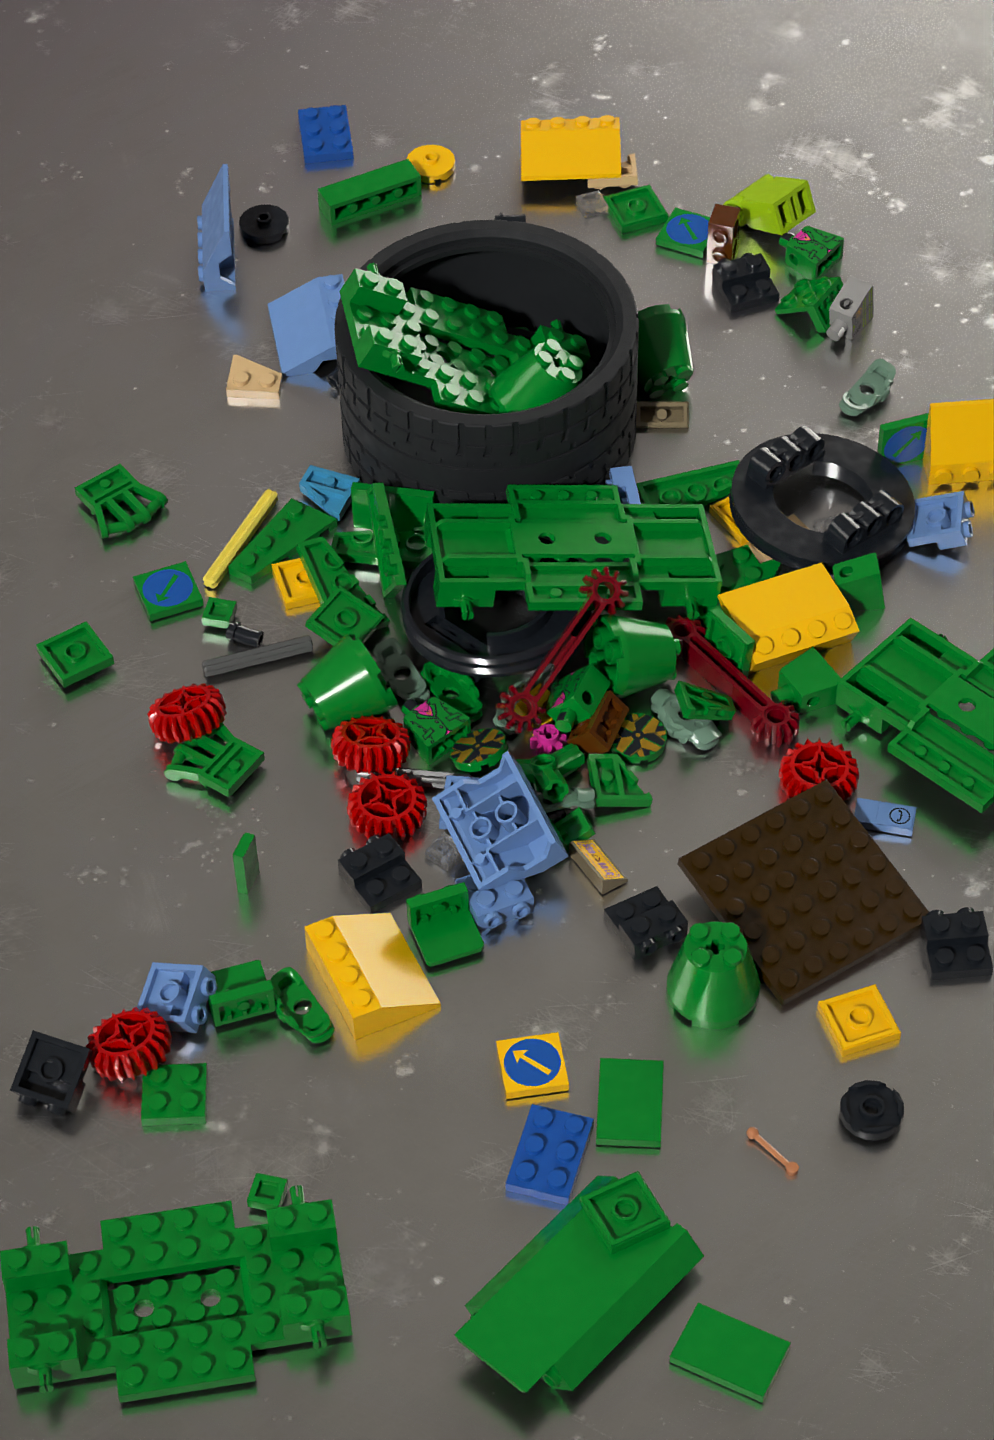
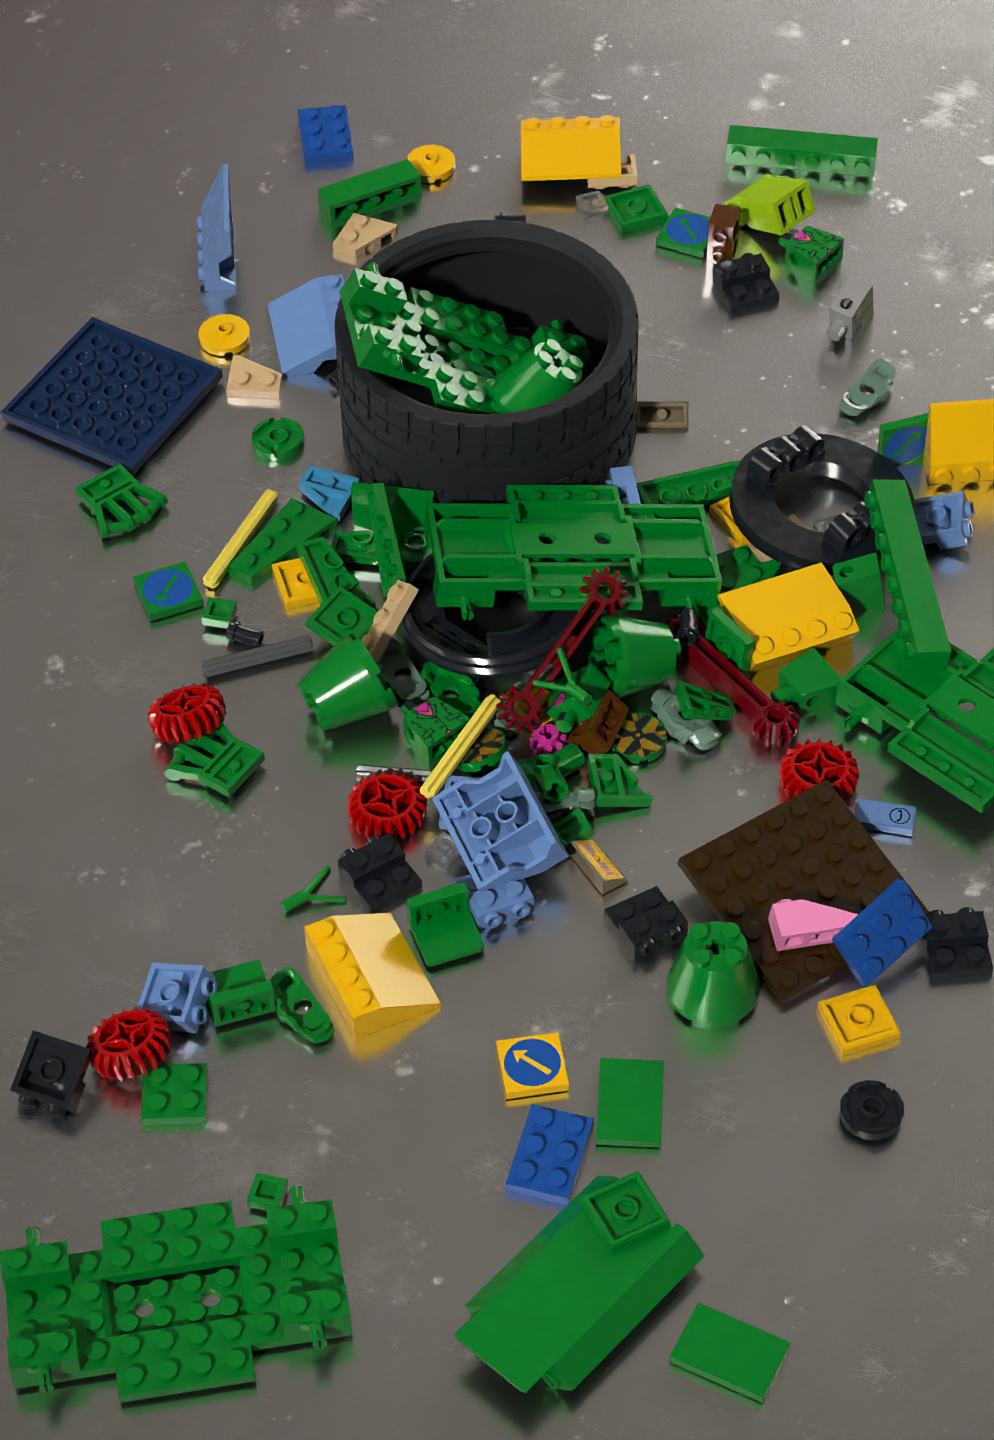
(75, 654): green plate -> none
(112, 395): none -> dark blue plate
(224, 334): none -> yellow plate
(246, 863): green tile -> none
(264, 224): black plate -> none
(277, 439): none -> green tile
(304, 895): none -> green plant
(362, 234): none -> tan wing
(370, 744): red gear -> none
(388, 618): none -> tan plate
(460, 747): none -> light yellow axle
(571, 688): none -> green plant
(663, 350): green cone -> none
(688, 631): none -> black pin
(791, 1167): nougat hinge -> none
(801, 150): none -> green brick
(805, 923): none -> bright pink slope
(814, 297): green bracket -> none
(882, 932): none -> blue plate
(908, 576): none -> green brick

